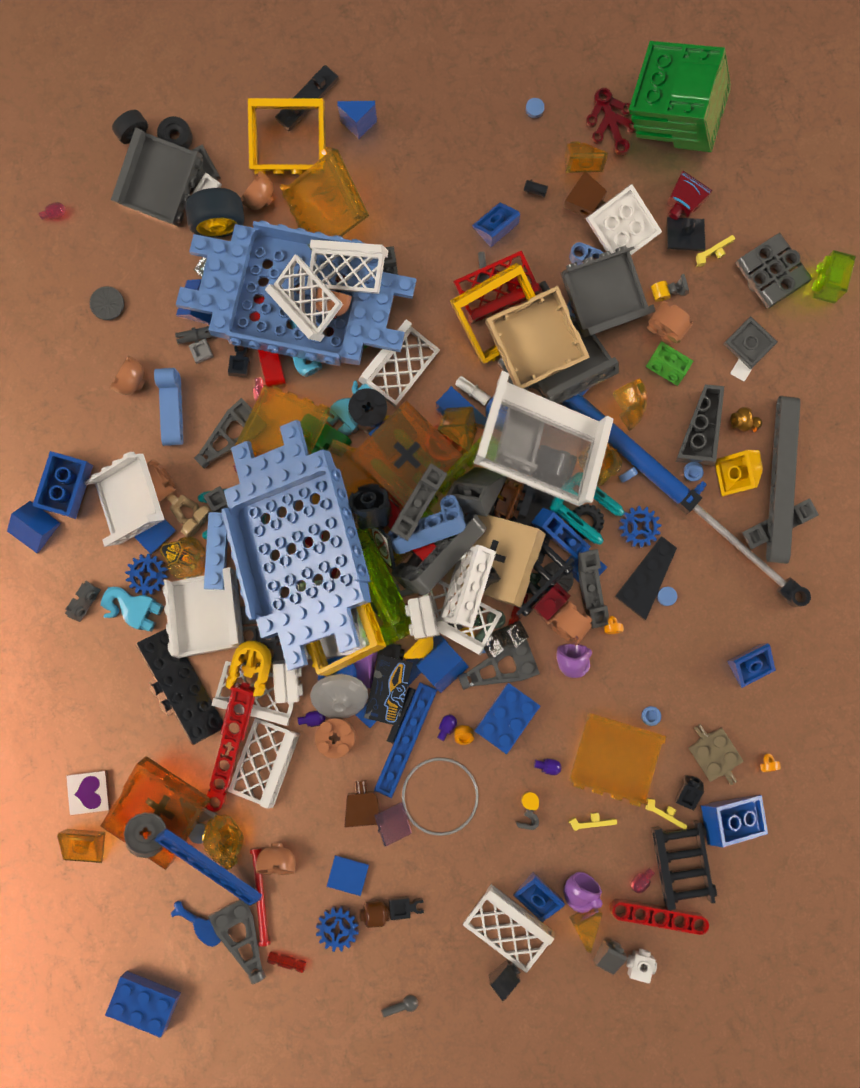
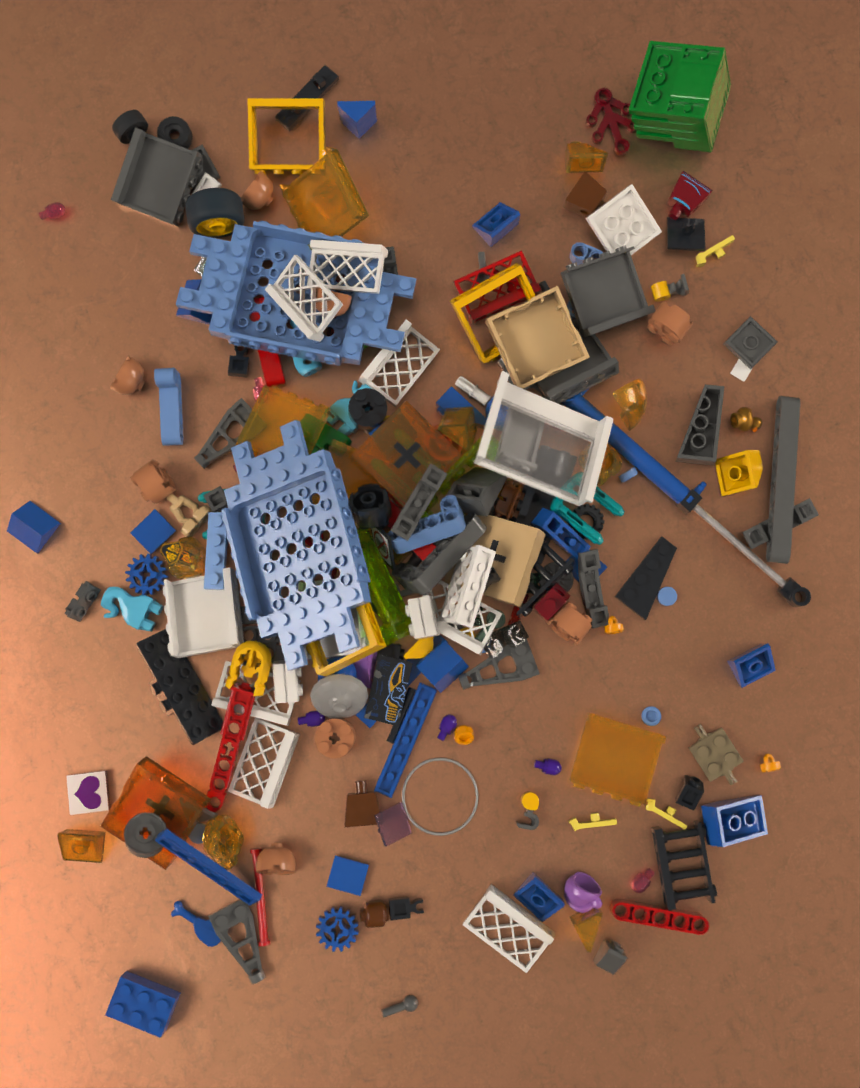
(62, 485): blue brick -> none
(106, 303): dark grey wheel -> none
(127, 498): white panel -> none
(193, 335): dark grey pin -> none
(201, 351): light grey tile -> none
(286, 962): clear red axle -> none
(504, 979): black slope -> none
(507, 718): blue brick -> none
(535, 108): medium blue tile -> none
(535, 188): black pin -> none
(573, 660): medium lavender piece -> none
(634, 522): blue gear -> none
(641, 965): white brick -> none
(669, 363): bright green bracket -> none
(693, 471): medium blue tile -> none
(772, 249): dark grey connector -> none
(833, 276): clear neon green piece -> none

